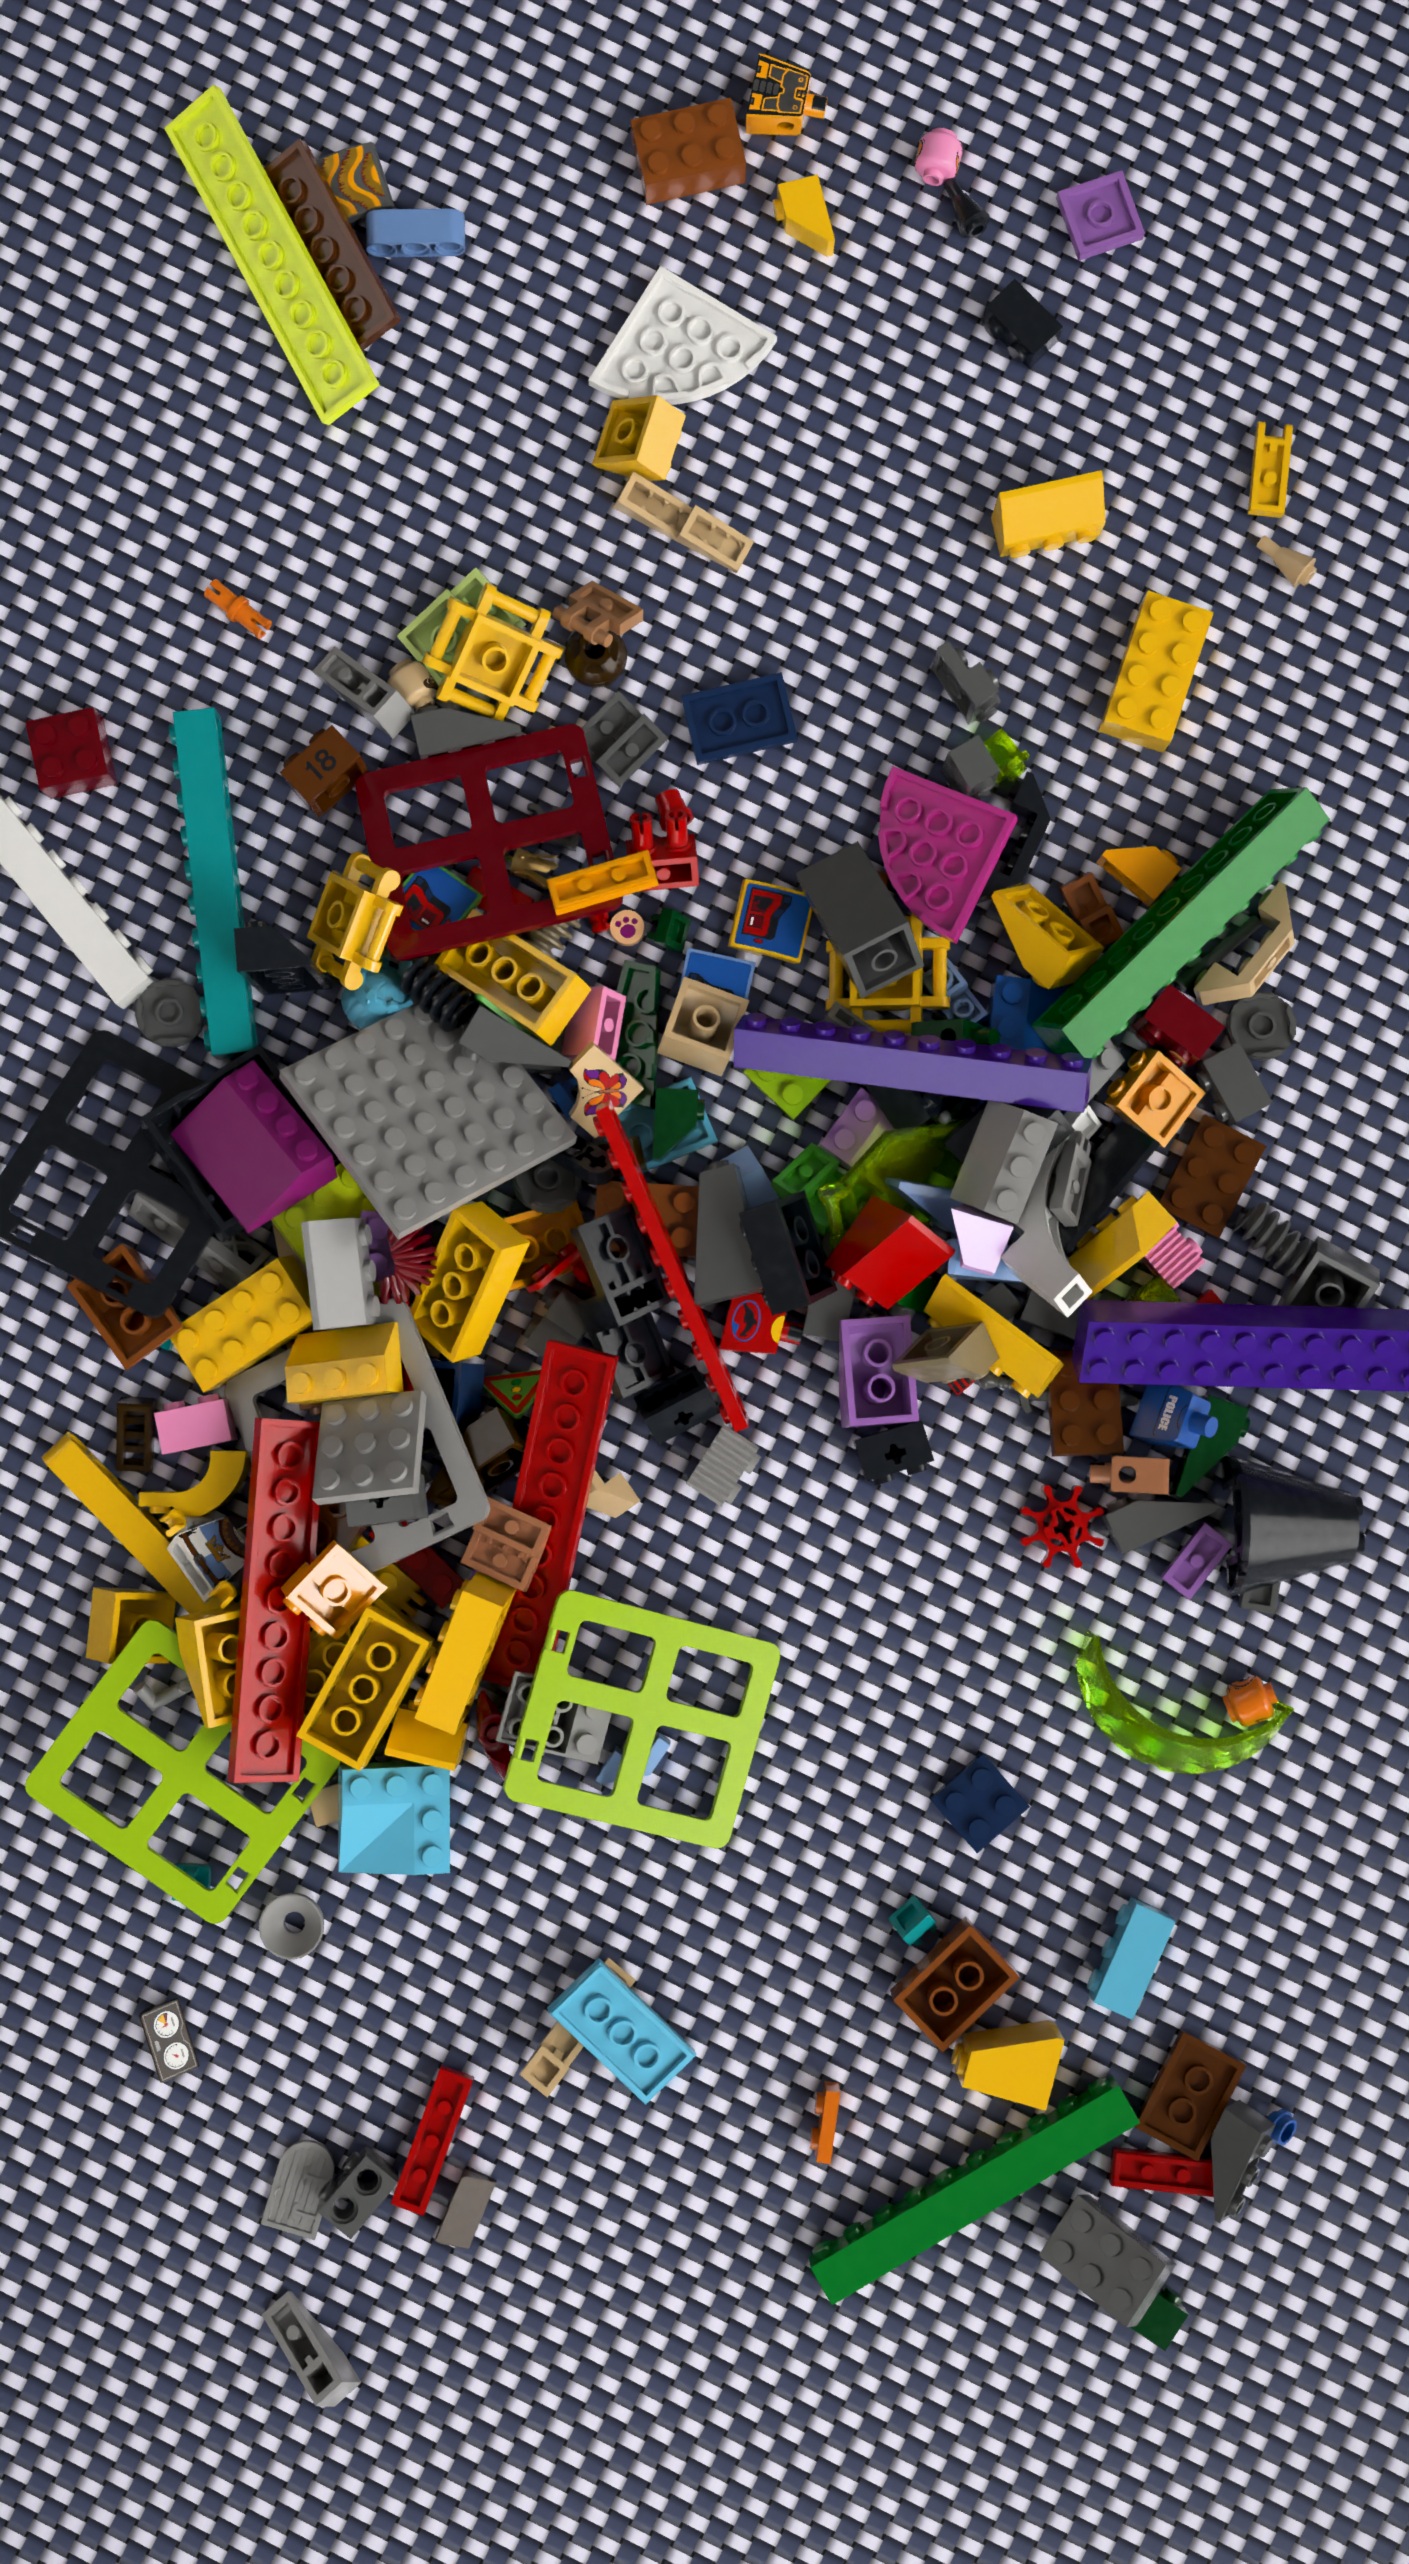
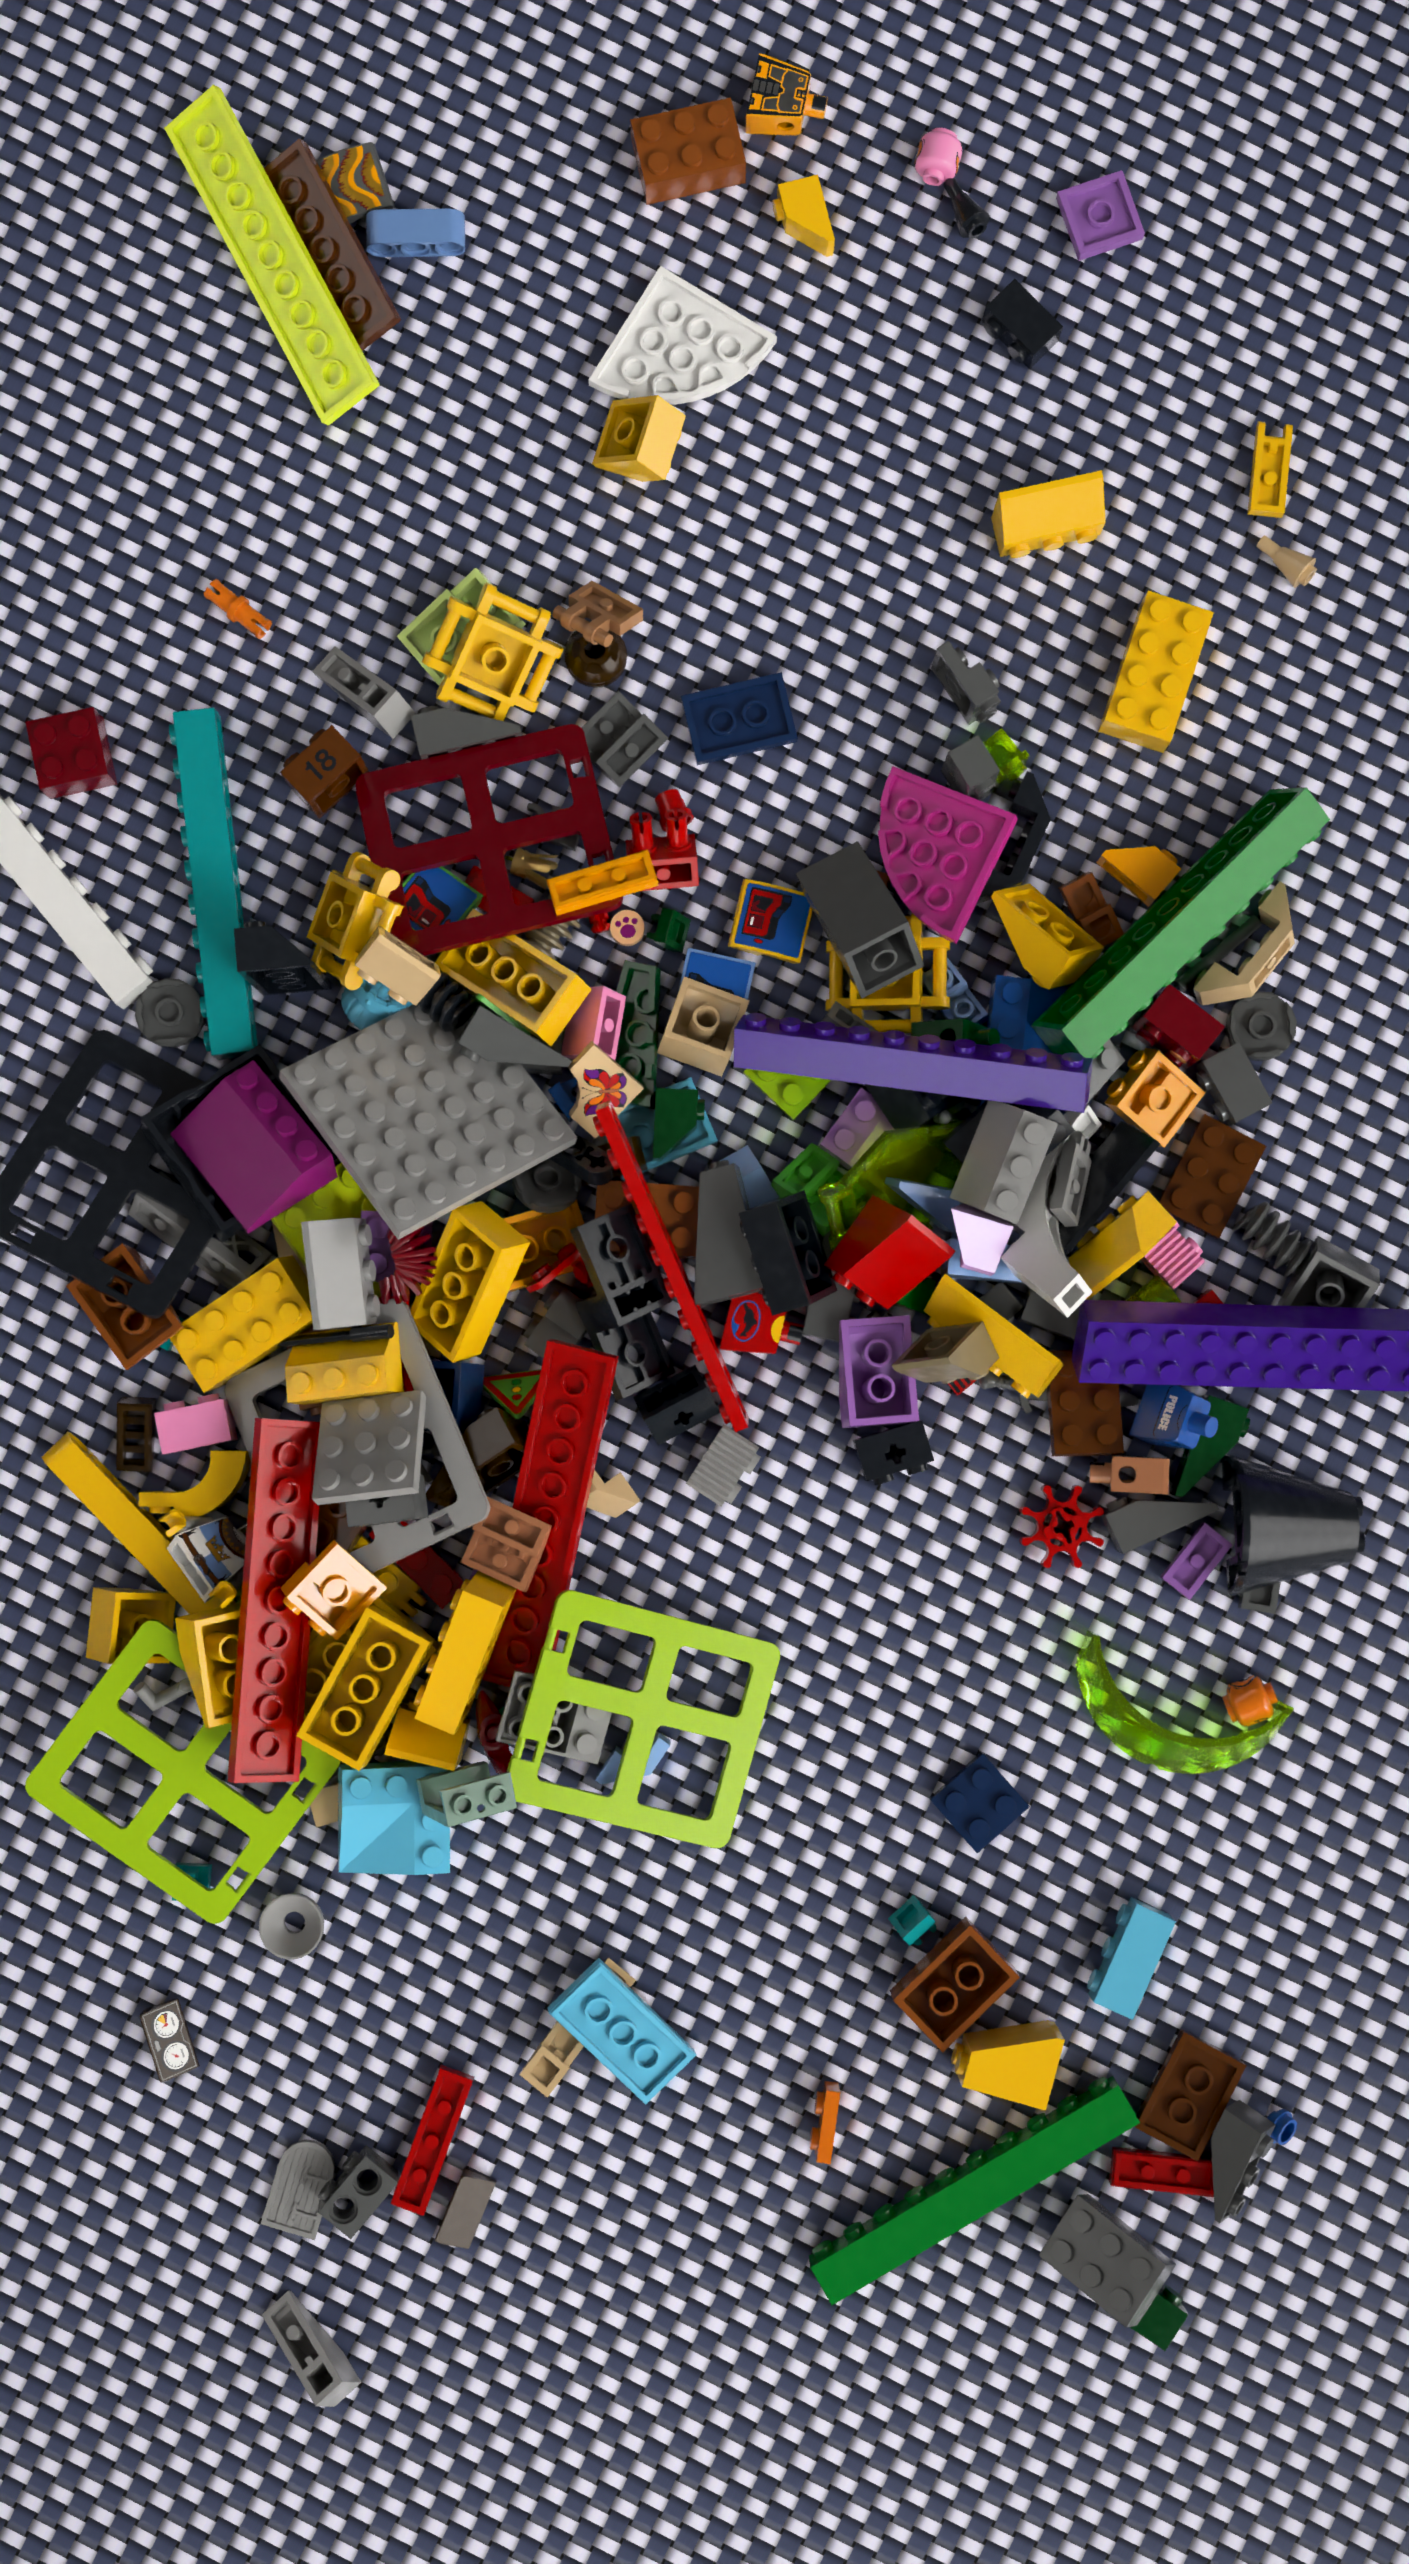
(355, 1334): none -> black piece
(397, 967): none -> tan slope
(413, 683): tan head -> none
(455, 1795): none -> sand green window
(682, 523): tan slope -> none

